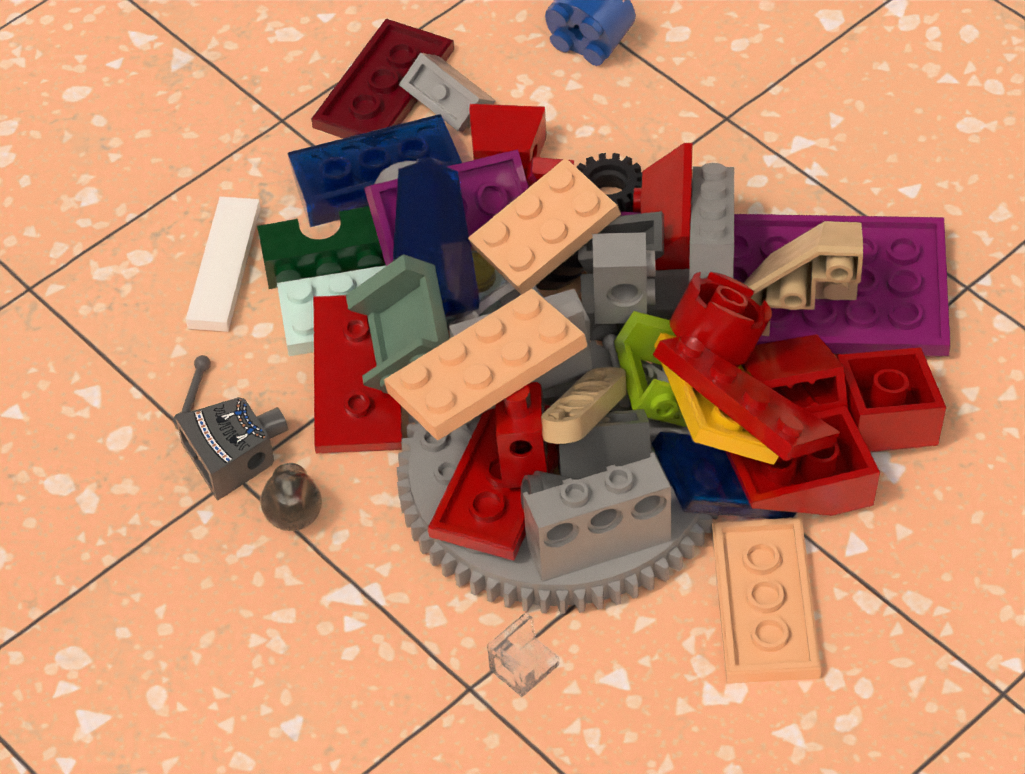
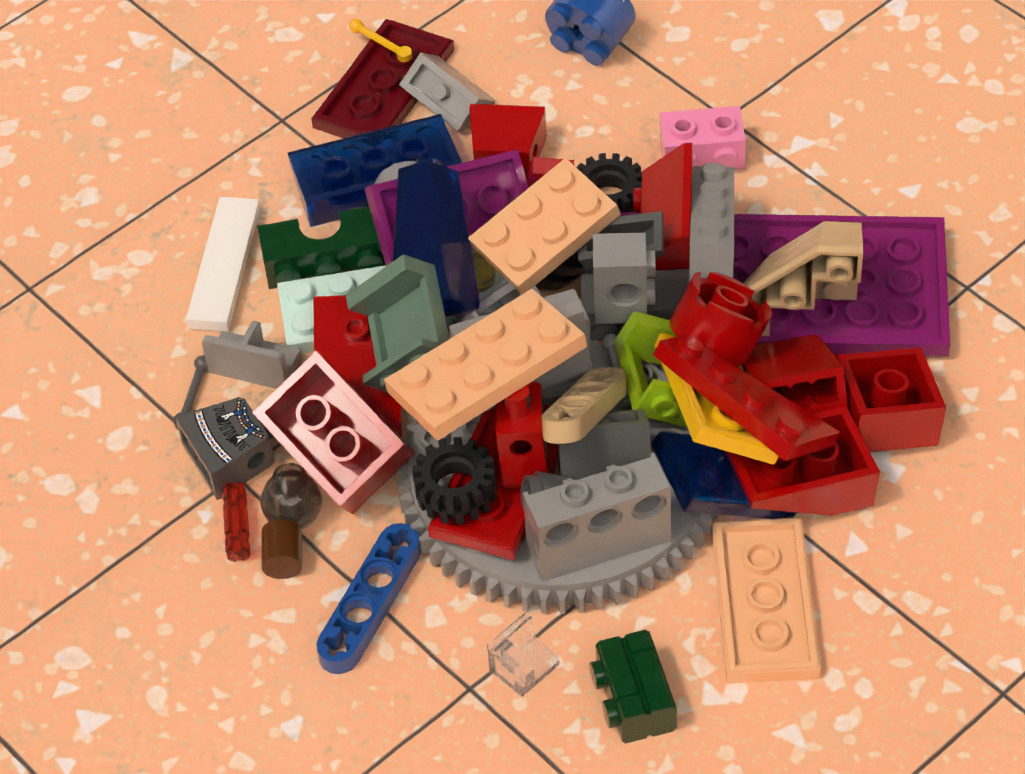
(236, 521): none -> clear red axle
(250, 357): none -> light grey panel
(281, 549): none -> reddish brown piece
(334, 433): none -> brick
(374, 599): none -> blue beam
(403, 53): none -> yellow hinge
(455, 501): none -> black tyre
(634, 687): none -> dark green brick
(714, 132): none -> bright pink brick

